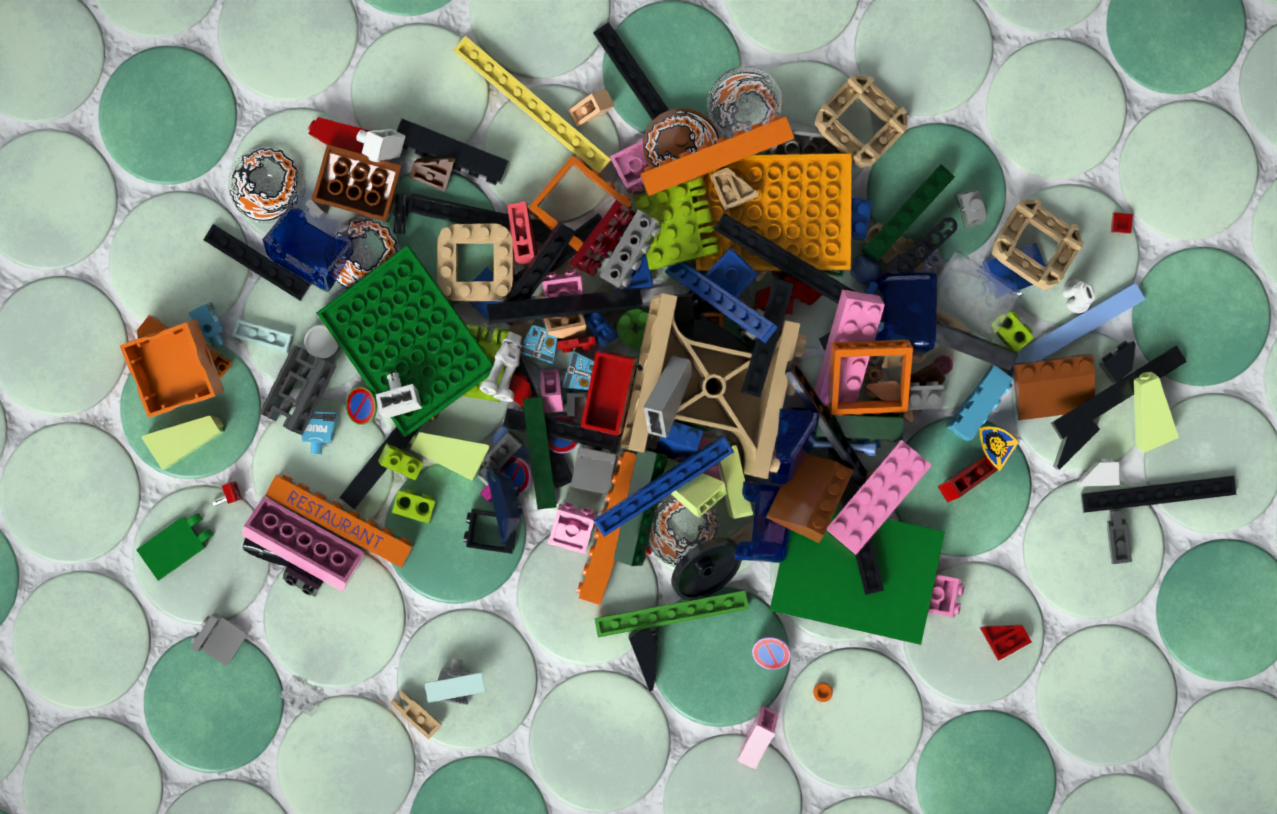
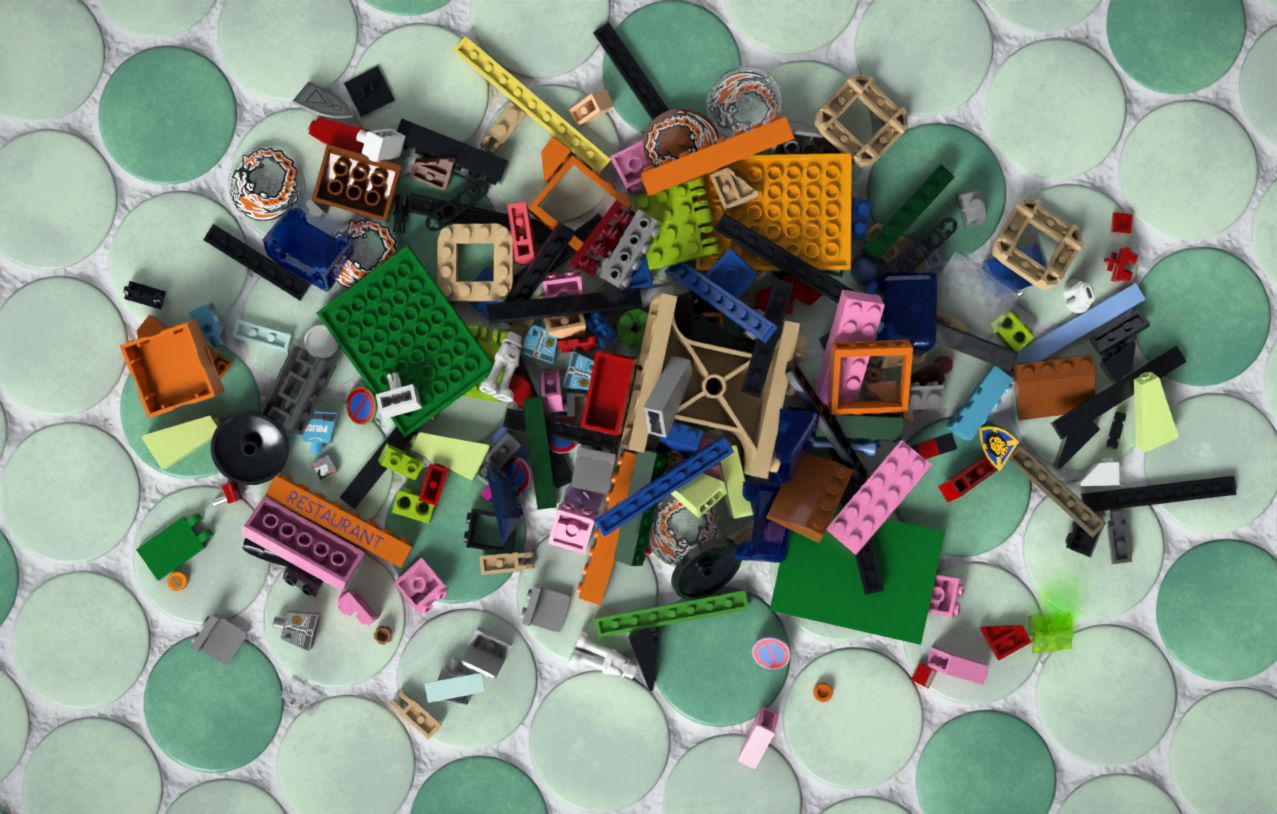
(144, 295): none -> black hinge
(177, 581): none -> orange tile
(249, 447): none -> black dish
(298, 628): none -> torso
(322, 102): none -> light grey shield
(324, 467): none -> tile
(351, 603): none -> bright pink plate
(369, 91): none -> black piece
(378, 635): none -> medium nougat plate
(421, 586): none -> bright pink plate
(434, 484): none -> red slope
(459, 208): none -> black beam
(487, 653): none -> light grey bracket
(504, 127): none -> tan hinge
(504, 563): none -> tan hinge
(545, 608): none -> light grey bracket
(553, 157): none -> orange slope
(583, 498): none -> lavender piece
(613, 663): none -> white piece
(673, 455): none -> medium nougat plate
(923, 675): none -> red tile
(935, 446): none -> sticker
(957, 666): none -> bright pink slope
(1051, 631): none -> clear neon green slope
(1056, 491): none -> dark tan tile
(1081, 541): none -> black bracket
(1116, 430): none -> black axle
(1119, 273): none -> red hips
(1119, 332): none -> black plate

